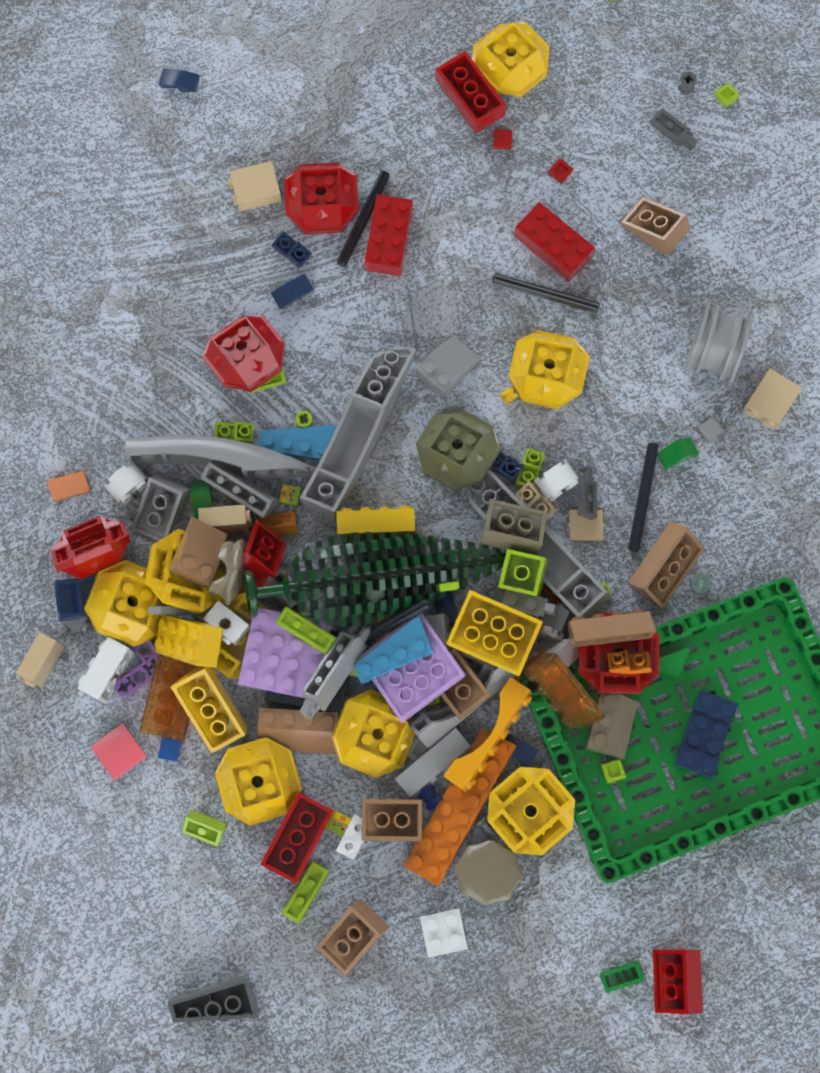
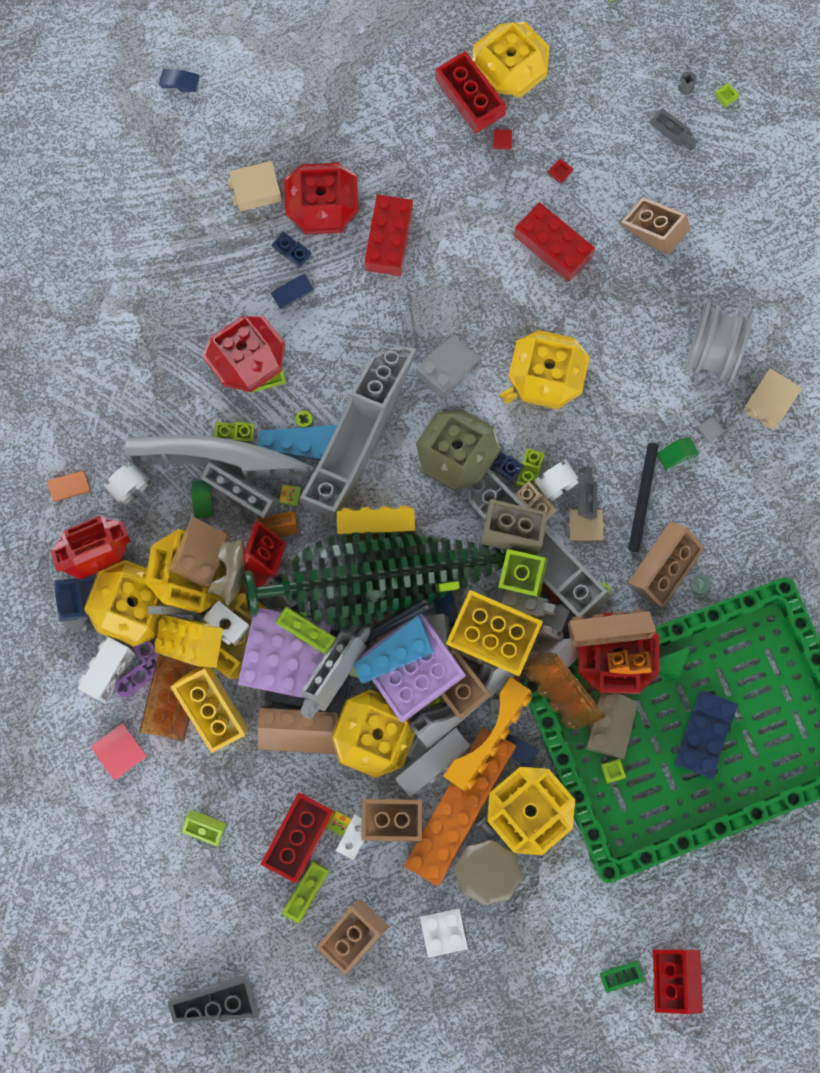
(39, 660): tan brick -> none
(160, 507): light grey slope -> none
(169, 750): blue tile -> none
(232, 518): tan brick -> none
(279, 777): yellow piece -> none
(362, 219): black axle -> none
(430, 797): clear blue wheel -> none
(546, 293): black axle -> none

